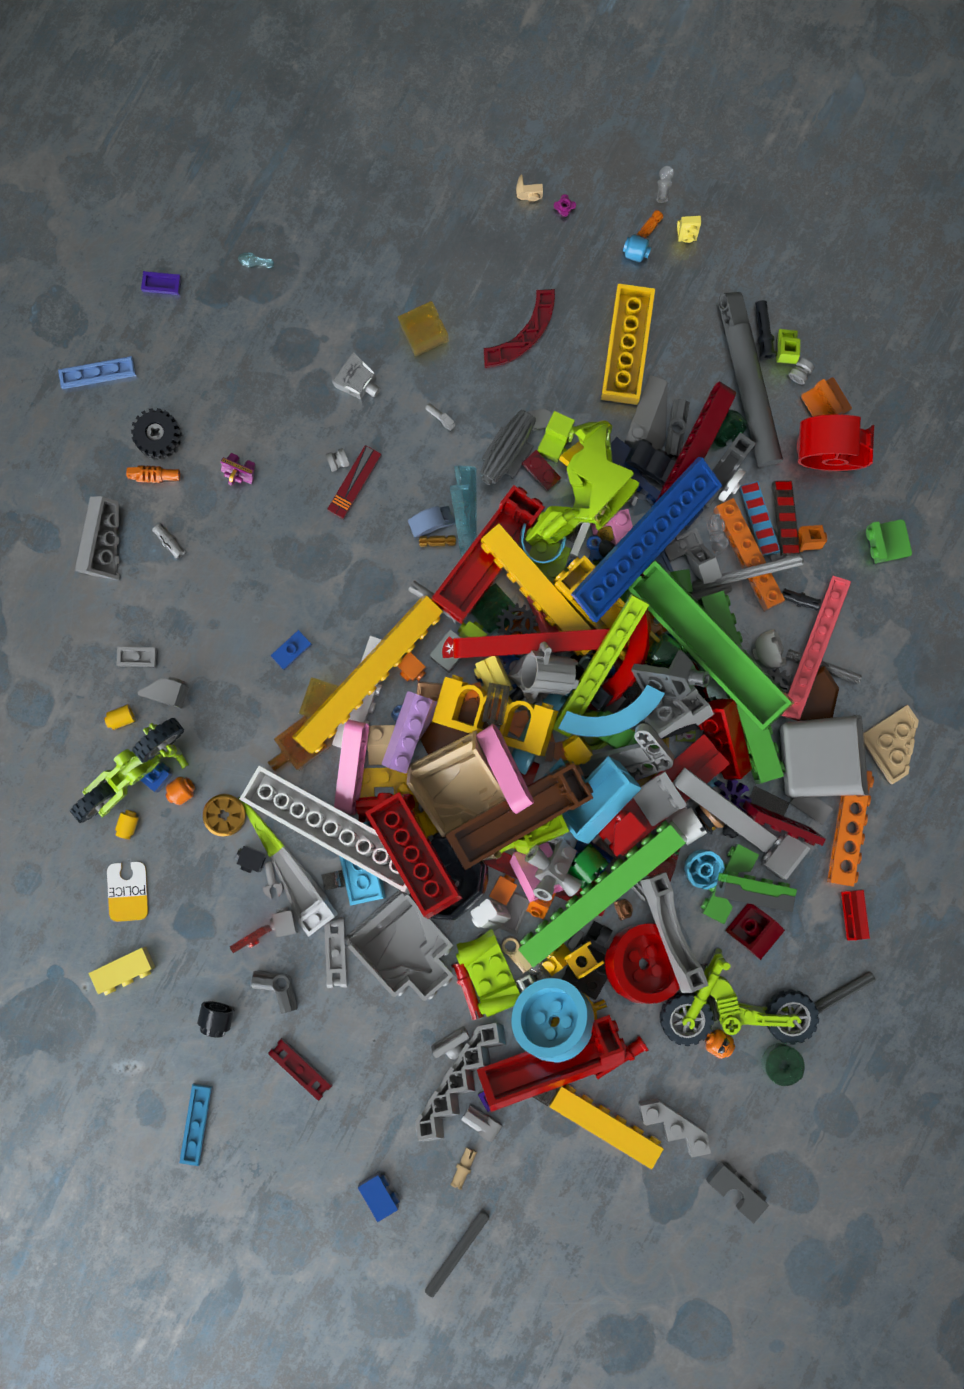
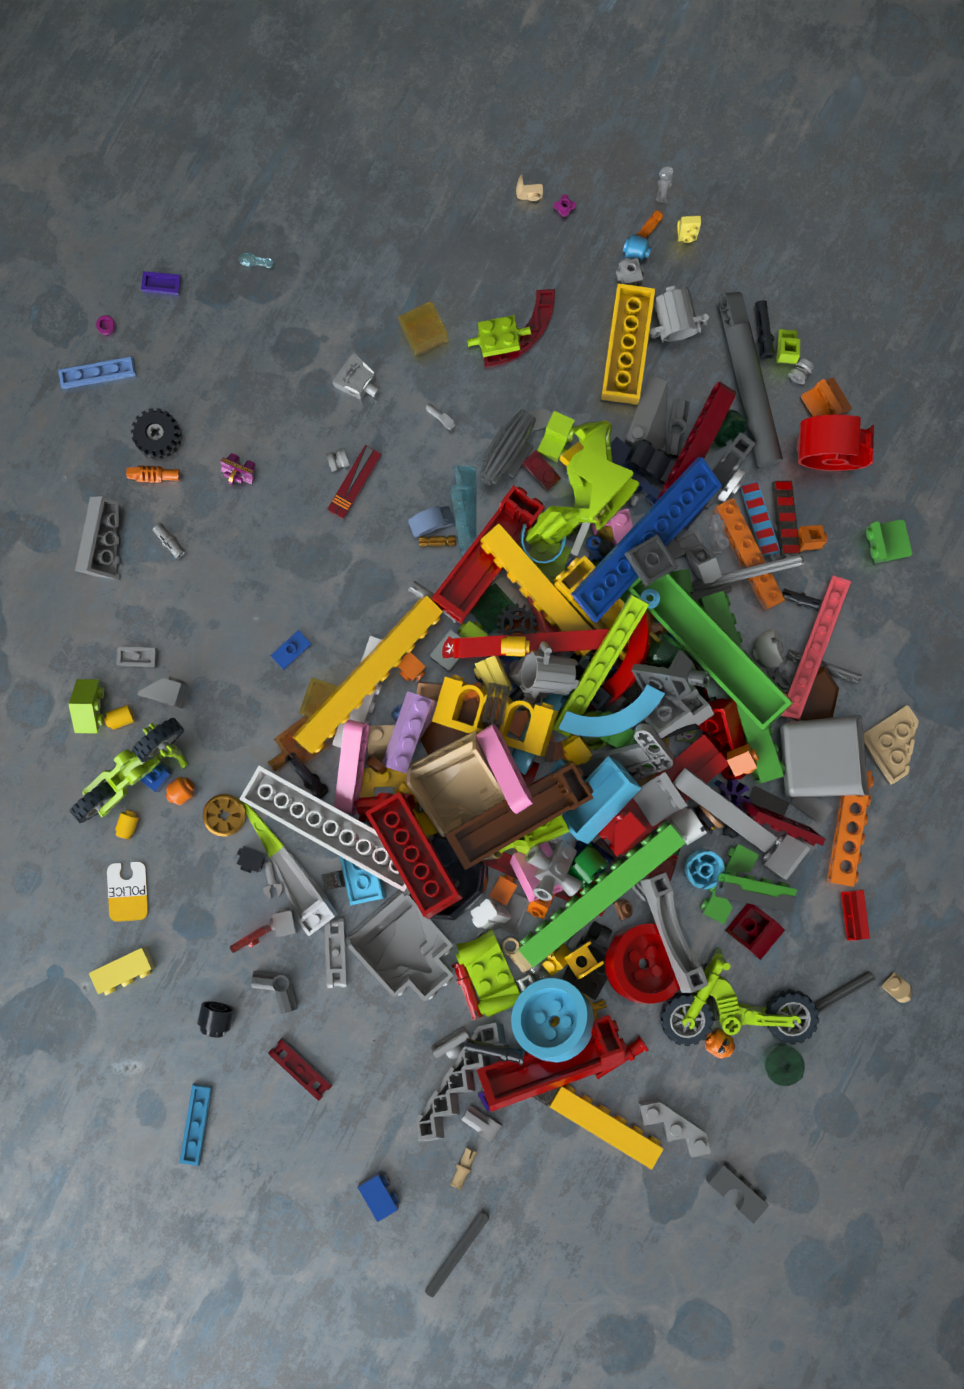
(86, 705): none -> lime brick
(106, 325): none -> magenta tile
(310, 780): none -> black pin
(376, 765): none -> reddish brown tile
(498, 336): none -> lime plate
(504, 1052): none -> black pin
(515, 646): none -> yellow brick
(630, 272): none -> light grey brick
(651, 560): none -> dark grey plate
(652, 604): none -> medium azure plate
(676, 315): none -> light grey container
(742, 760): none -> brick
(898, 988): none -> tan plate

